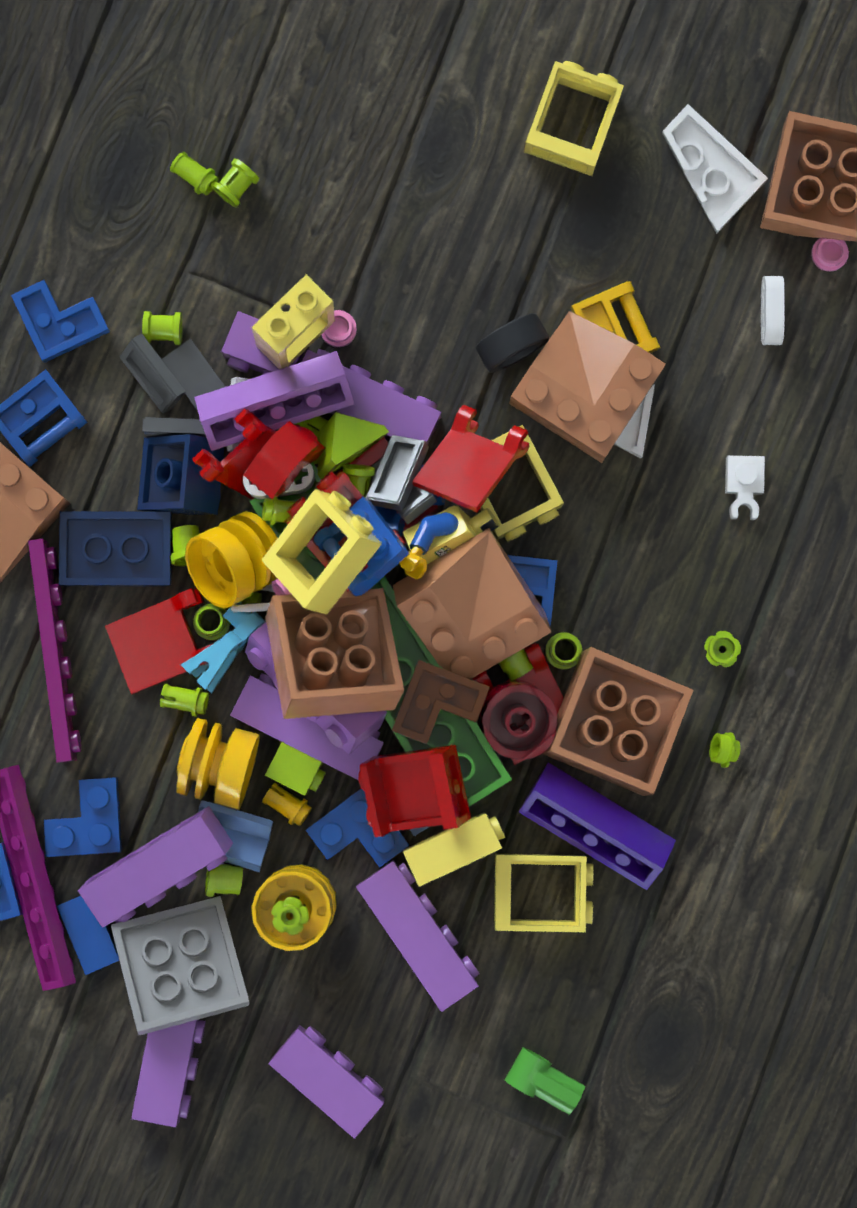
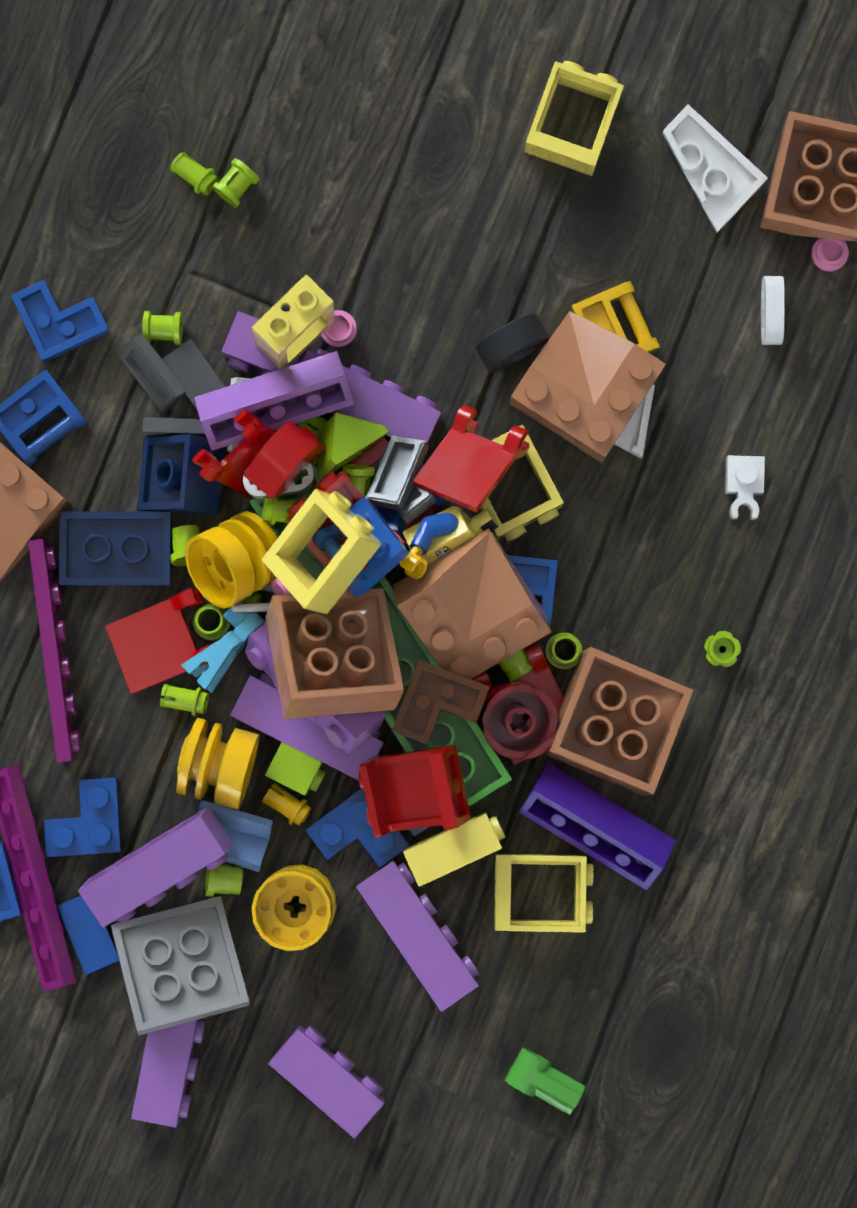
(299, 912): lime plate -> none
(724, 749): lime plate -> none

